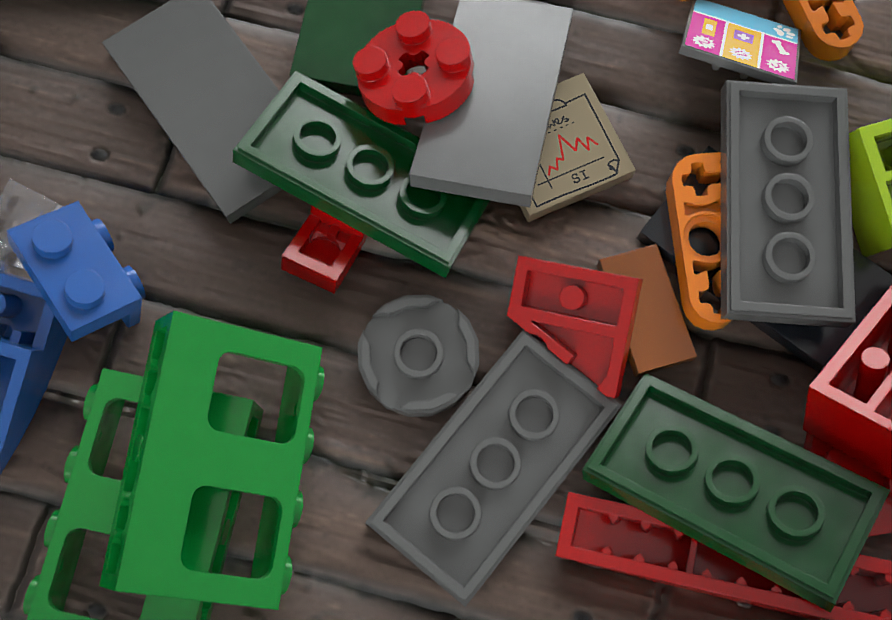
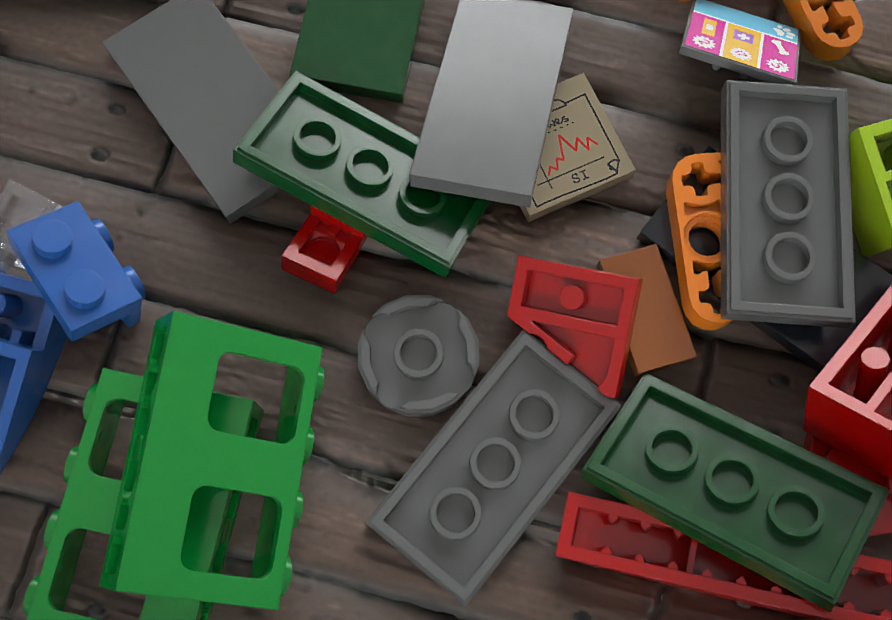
(409, 44): red plate -> none

